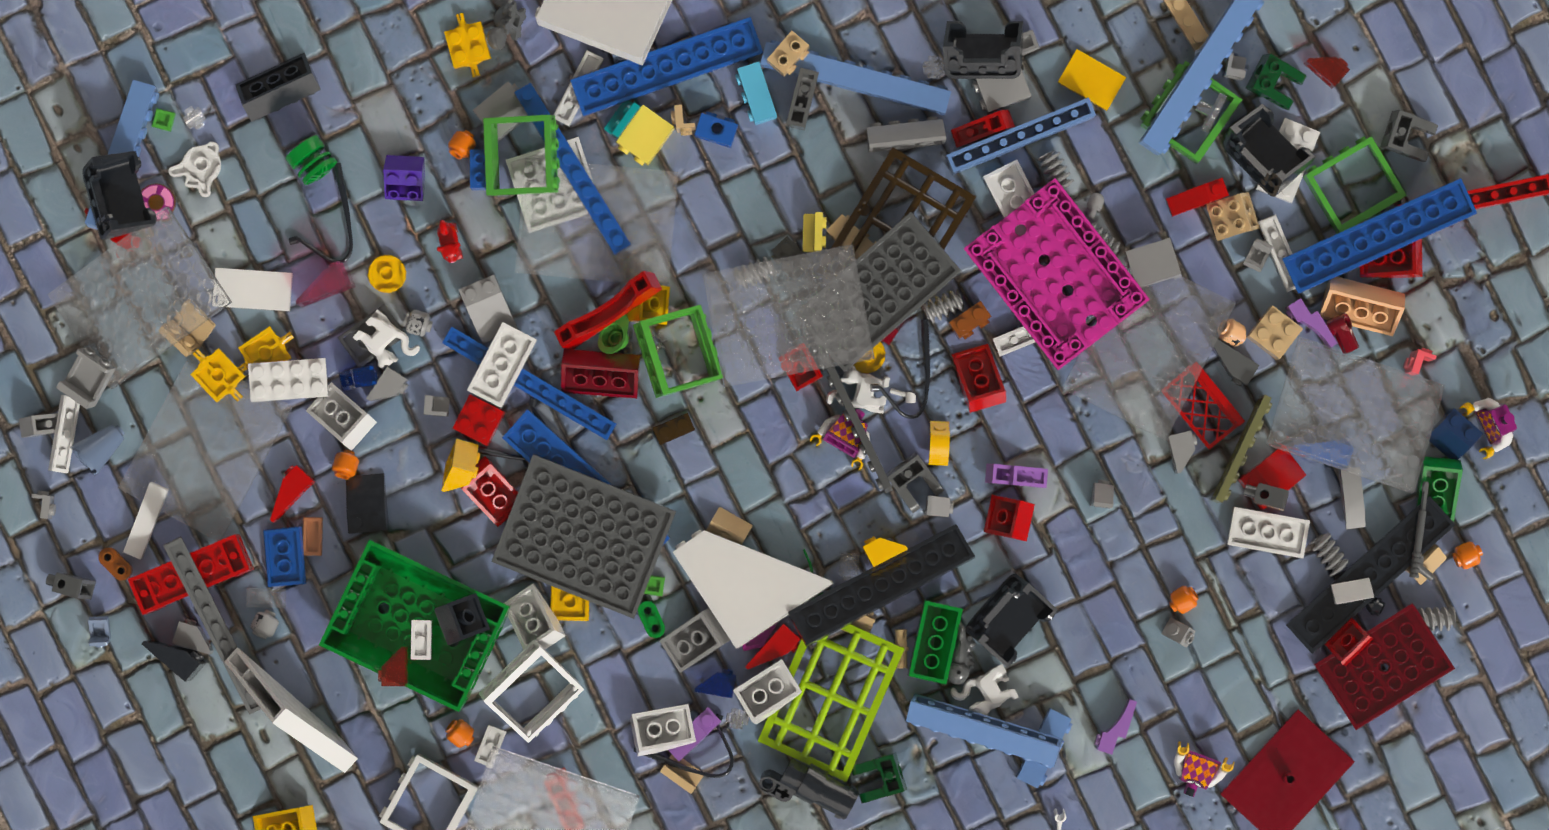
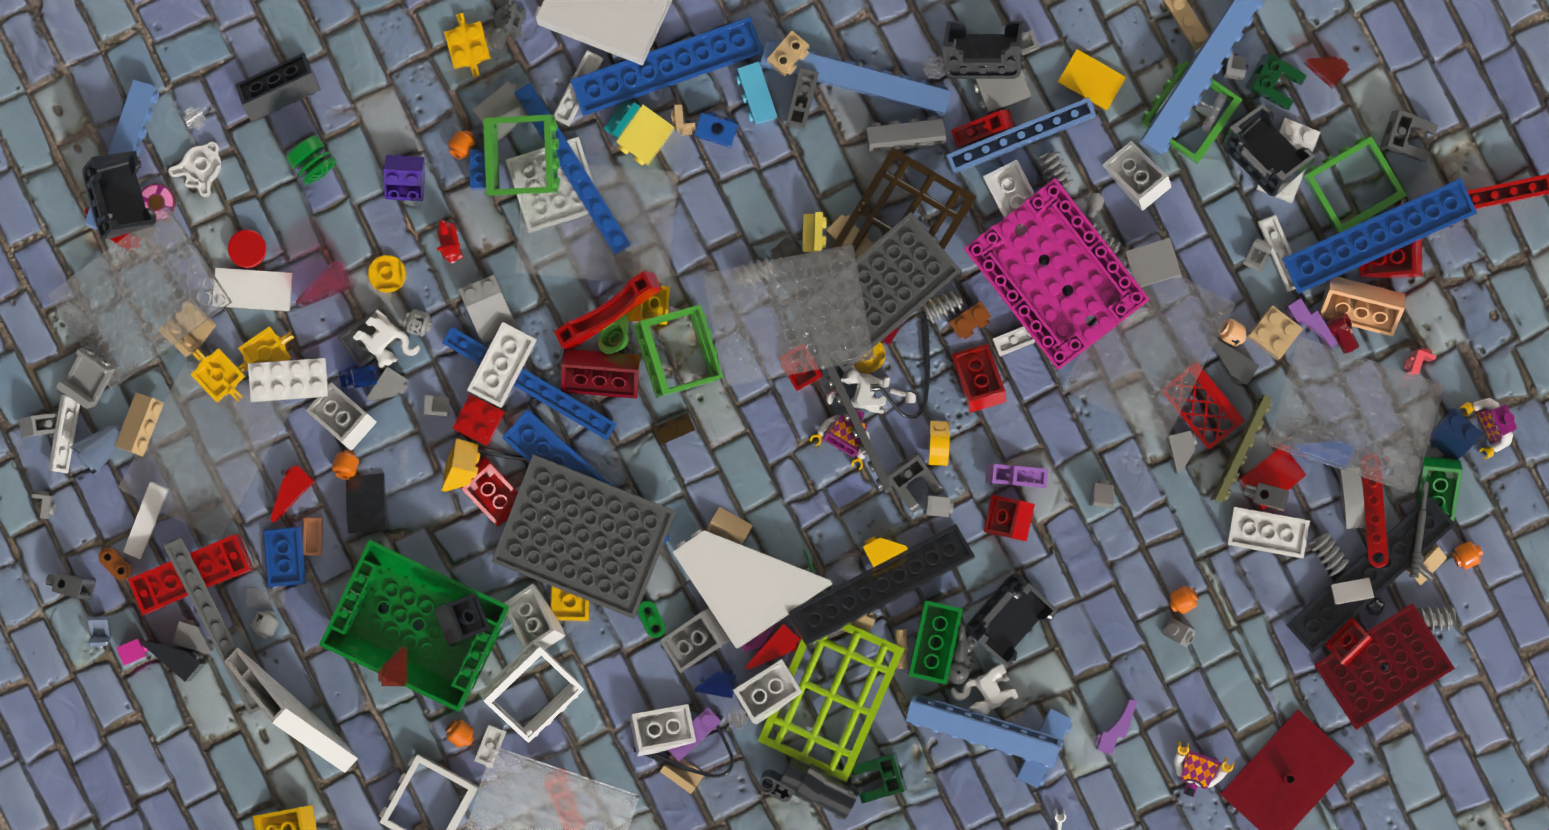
(132, 651): none -> dark pink brick
(139, 424): none -> tan brick
(163, 119): bright green tile -> none
(247, 248): none -> red tile
(343, 194): black piece -> none
(421, 639): white plate -> none
(655, 586): bright green tile -> none
(1137, 175): none -> white slope
(1197, 197): red slope -> none
(1232, 216): tan bracket -> none
(1375, 520): none -> red plate

